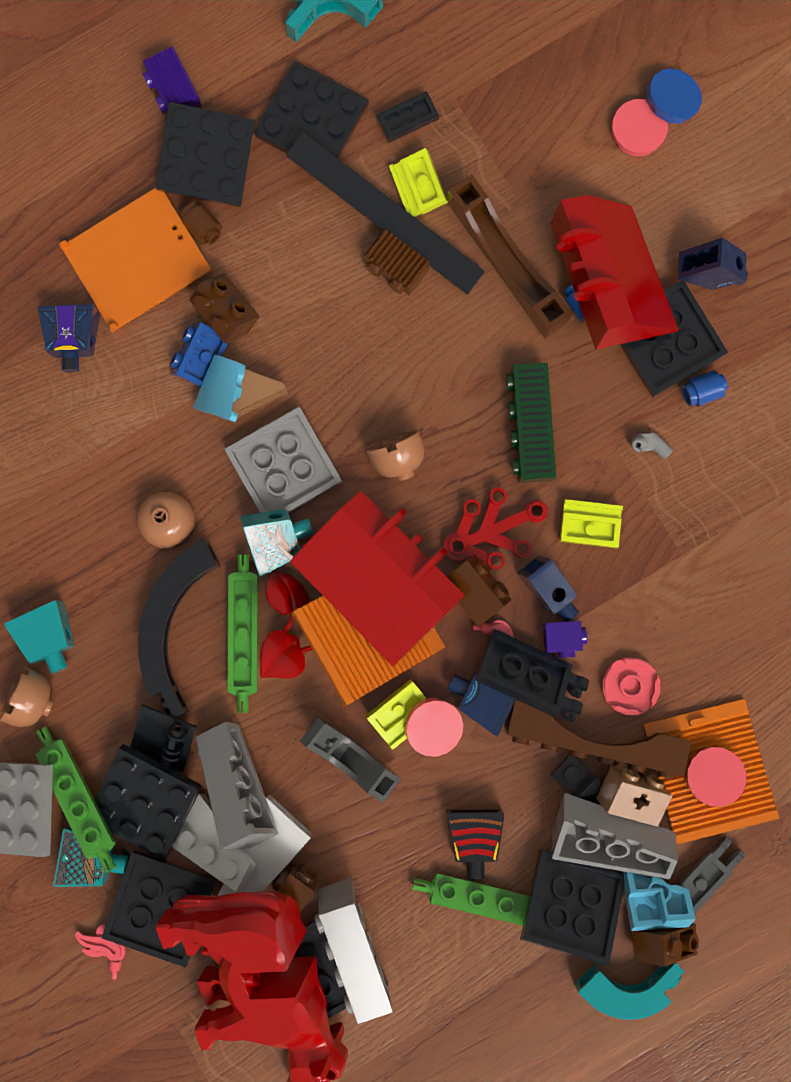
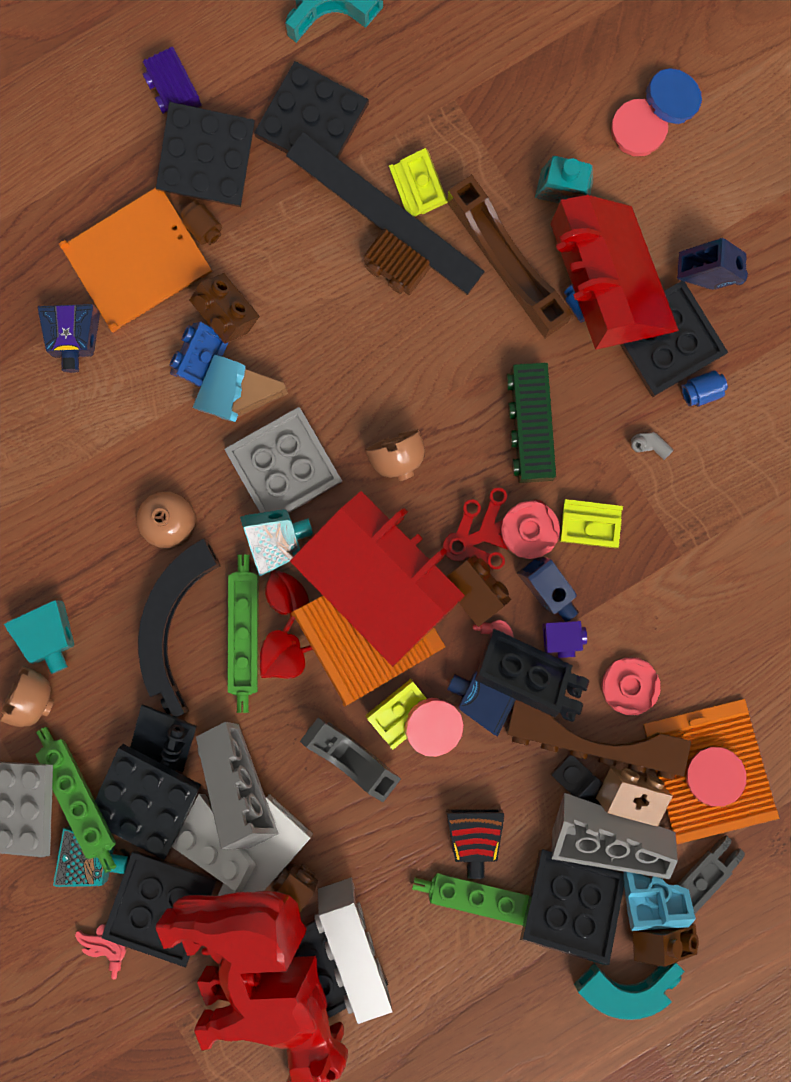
(407, 117): black plate -> none
(530, 530): none -> coral tile
(564, 179): none -> teal torso

